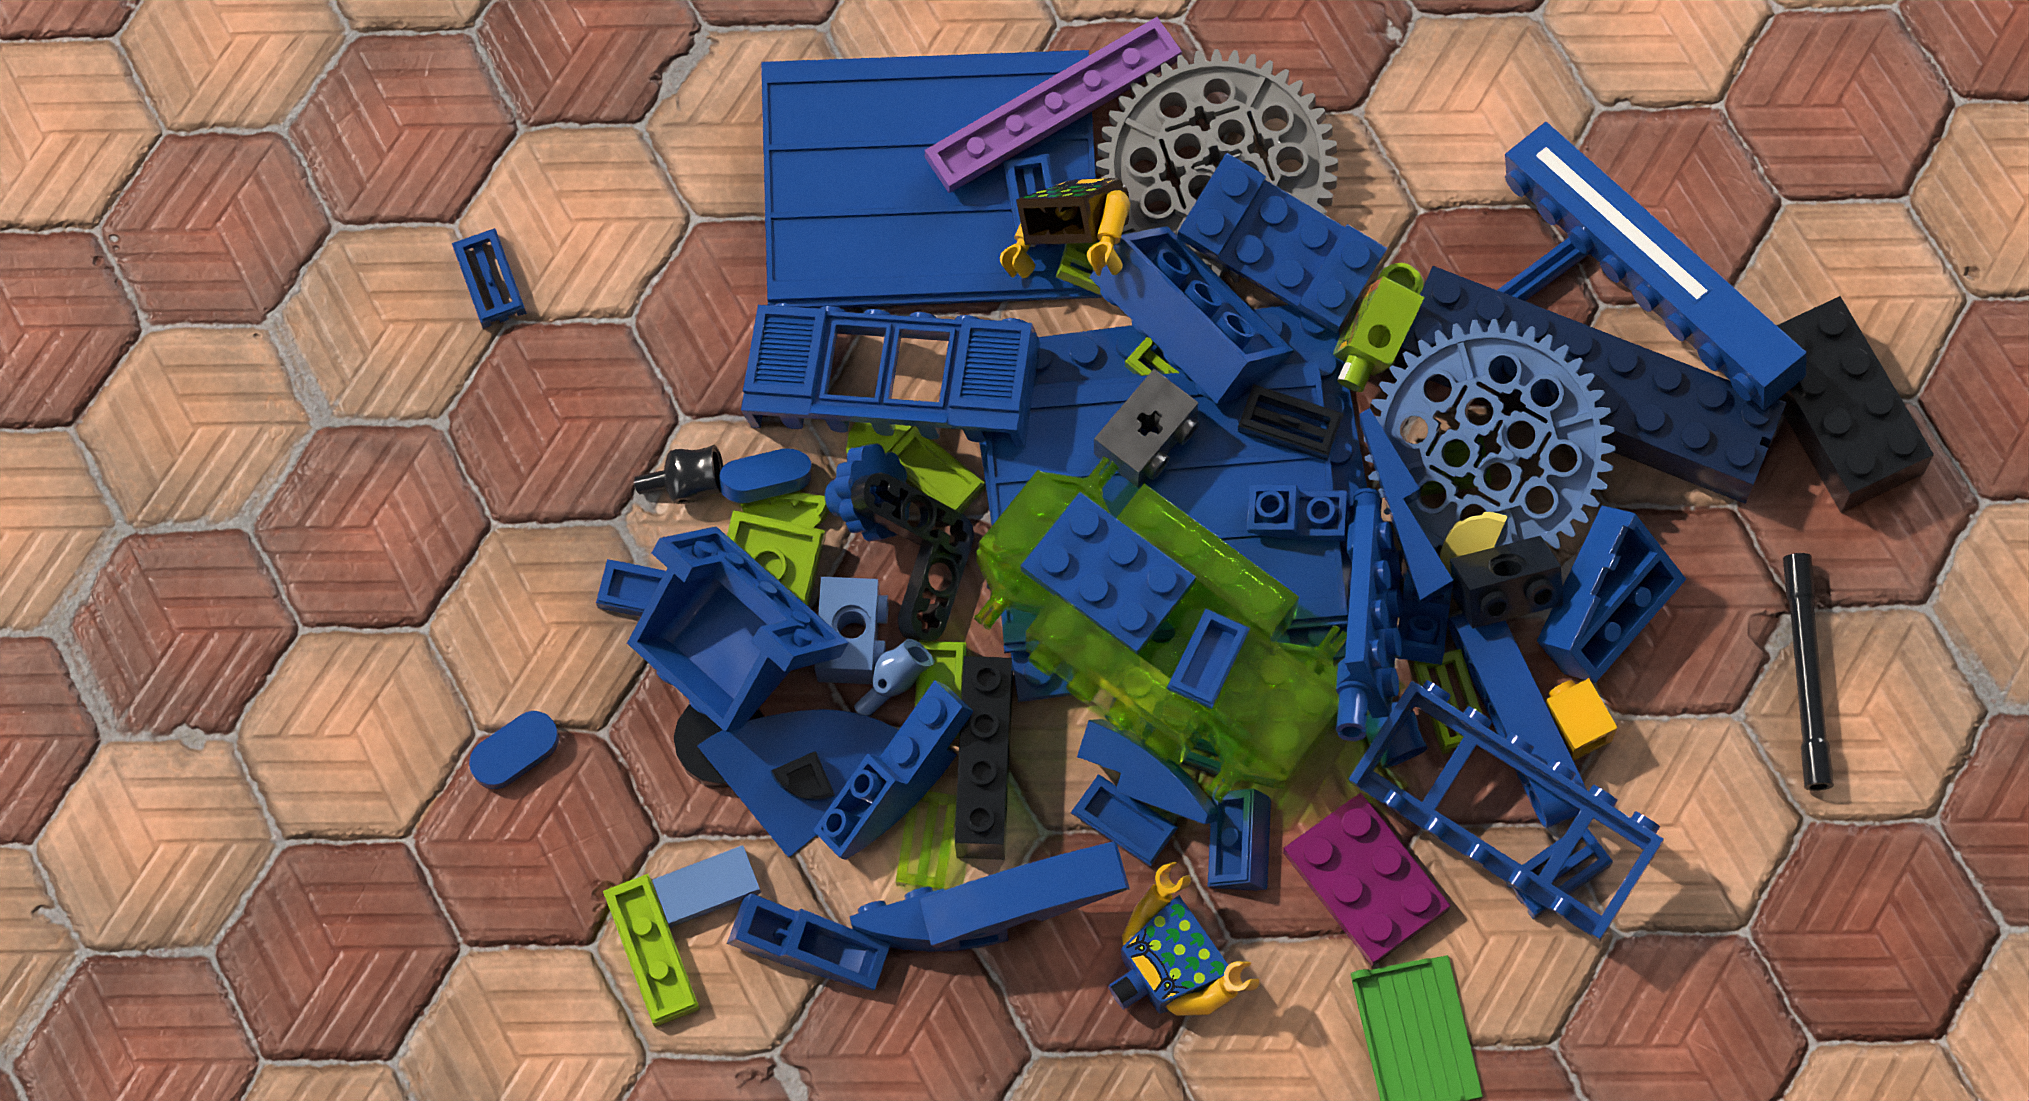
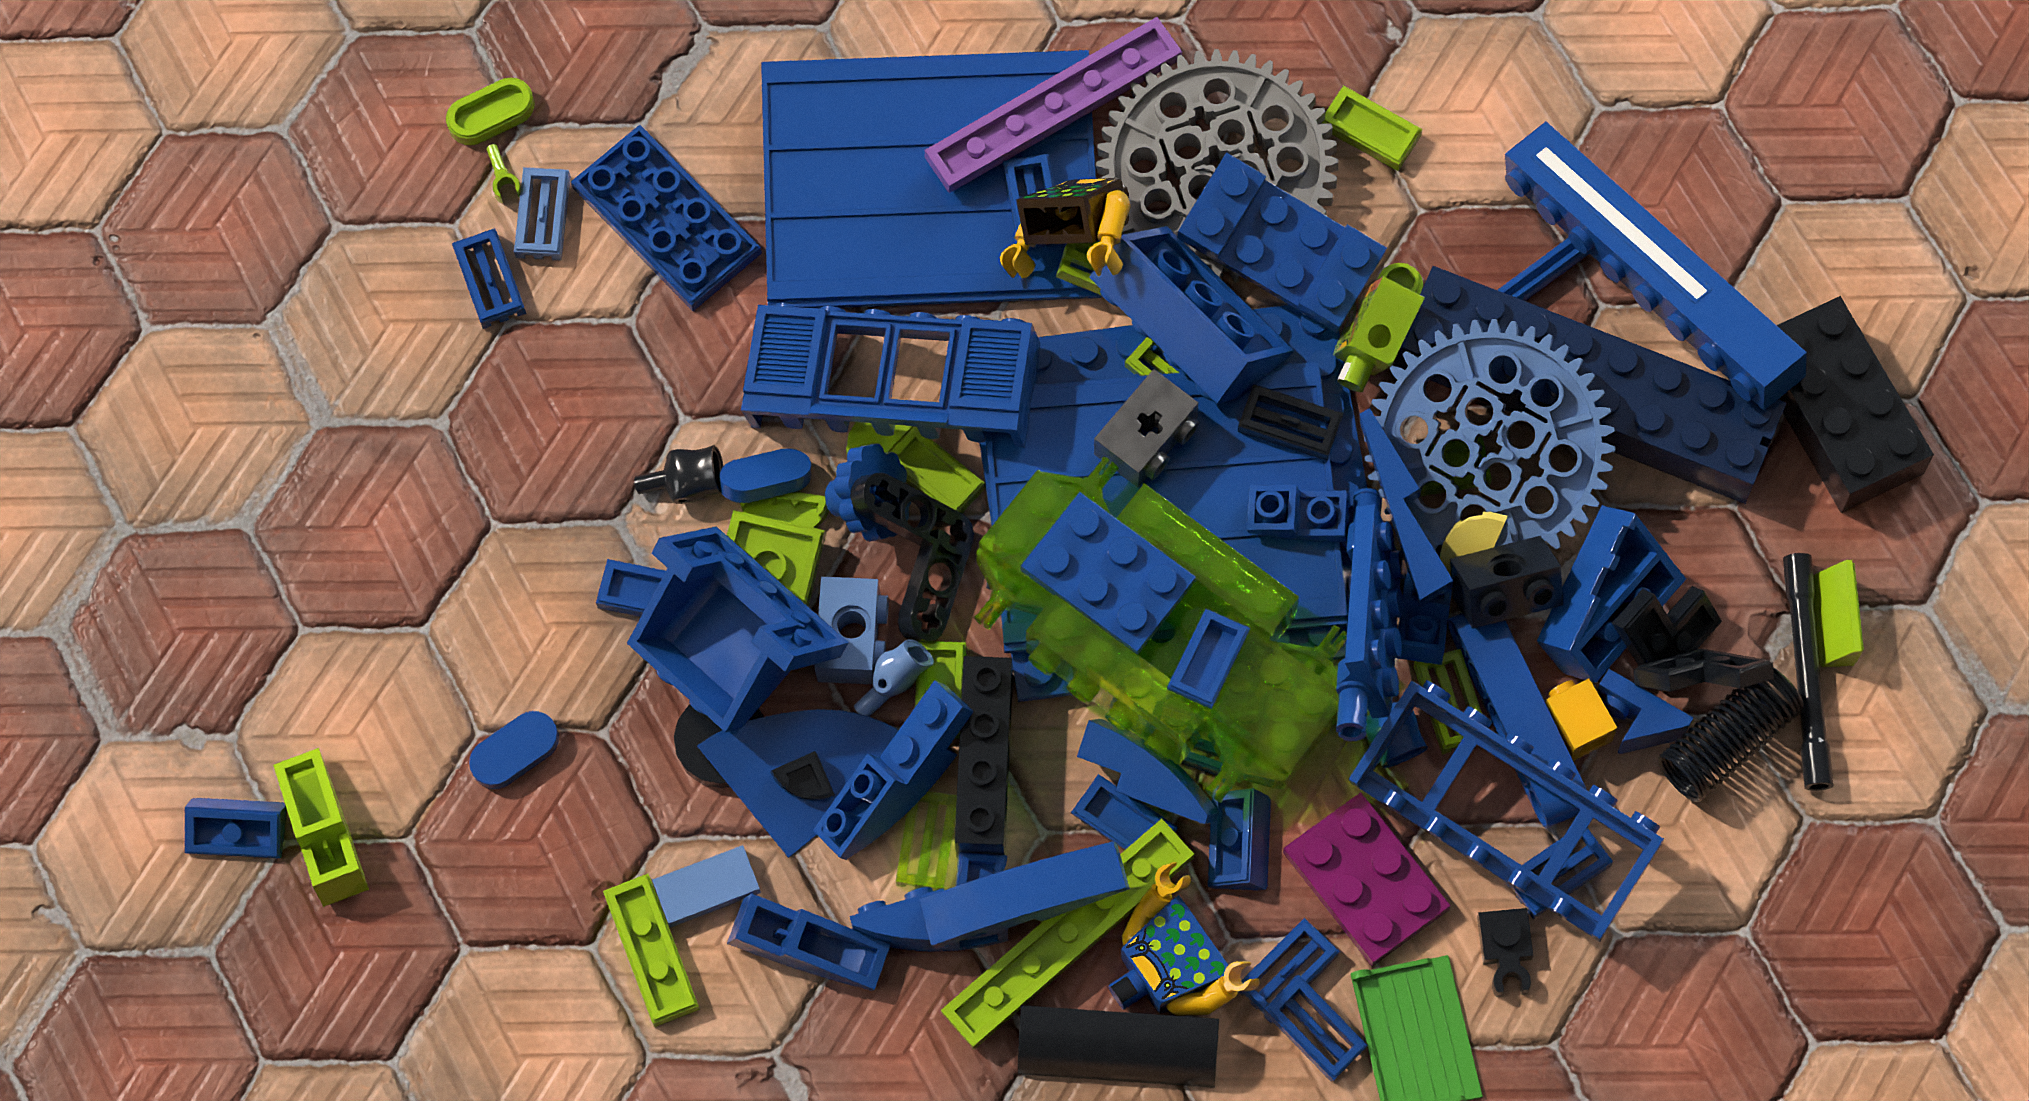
(235, 827): none -> blue slope
(320, 827): none -> lime slope
(490, 111): none -> lime tile
(501, 173): none -> lime hand
(539, 248): none -> medium blue tile
(666, 217): none -> blue tile
(976, 866): none -> blue tile
(1060, 941): none -> lime plate
(1118, 1046): none -> black brick
(1258, 999): none -> blue tile
(1301, 1041): none -> blue tile
(1371, 128): none -> lime tile
(1506, 941): none -> black plate
(1654, 719): none -> blue slope
(1657, 635): none -> black tile
(1688, 773): none -> black piece
(1701, 667): none -> black tile
(1838, 615): none -> lime slope

